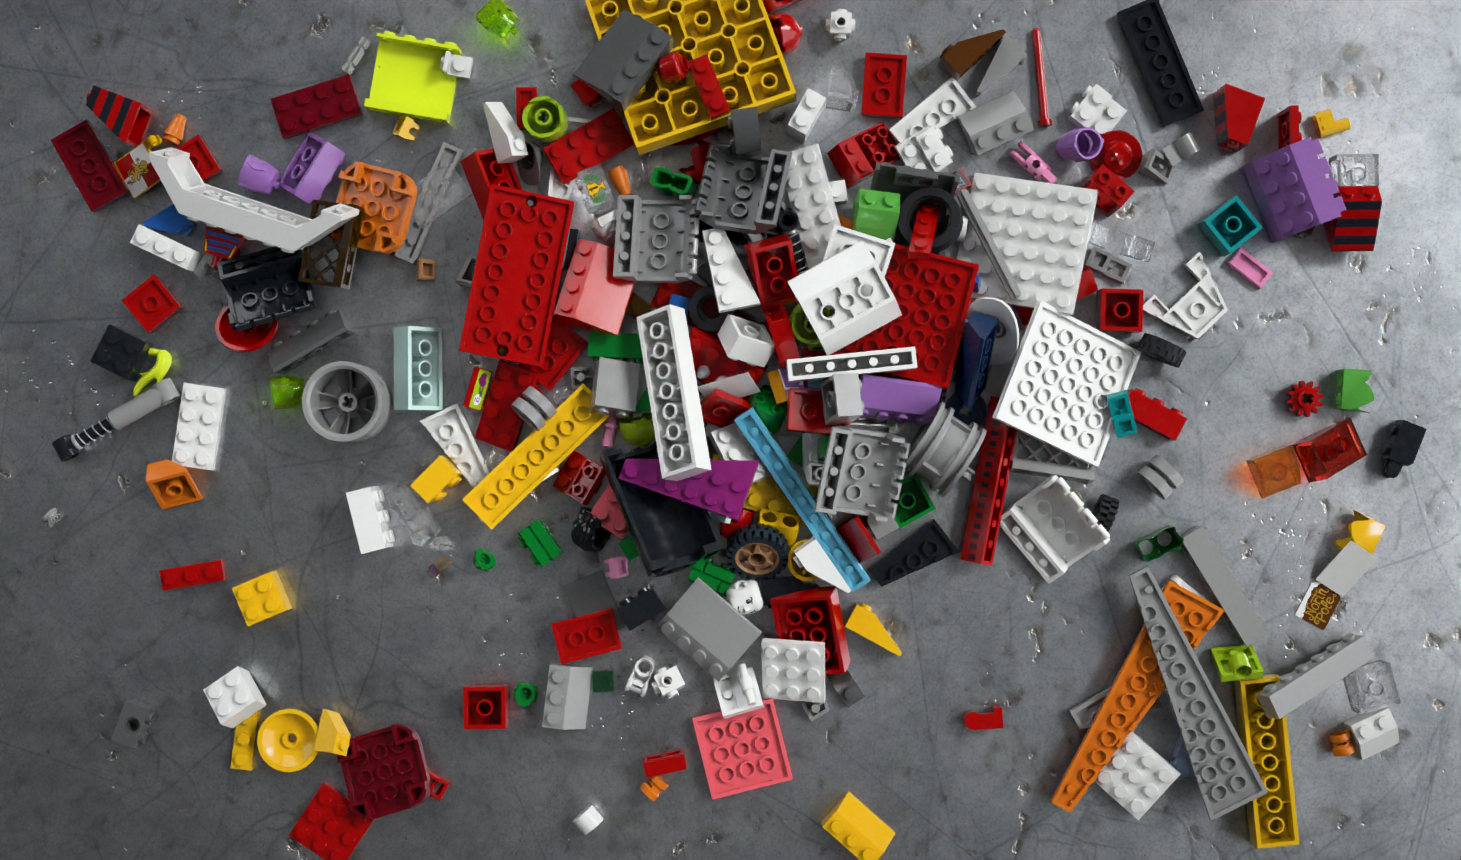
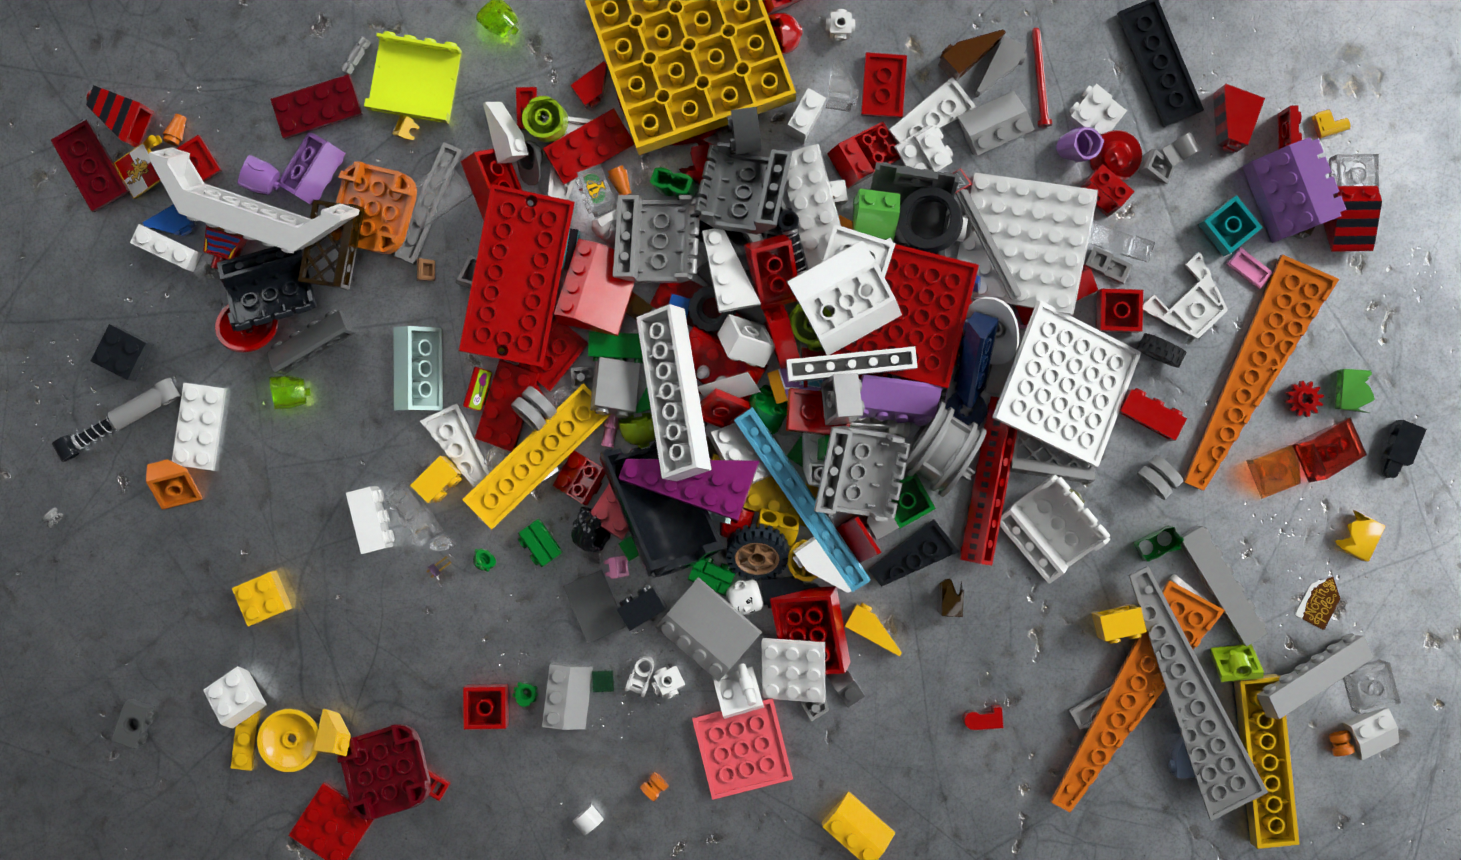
(151, 303): red plate -> none
(158, 371): neon yellow piece -> none
(192, 575): red plate -> none
(316, 400): light grey wheel -> none
(456, 65): white bracket -> none
(586, 635): red plate -> none
(624, 59): dark grey slope -> none
(664, 763): red slope -> none
(672, 67): red head -> none
(709, 87): red plate -> none
(924, 232): red plate -> none
(948, 601): none -> dark brown piece
(1042, 171): bright pink hinge -> none
(1106, 510): black tyre -> none
(1119, 623): none -> yellow brick
(1121, 414): teal slope -> none
(1136, 776): white plate -> none
(1279, 323): none -> orange wing
(1346, 568): white sticker -> none

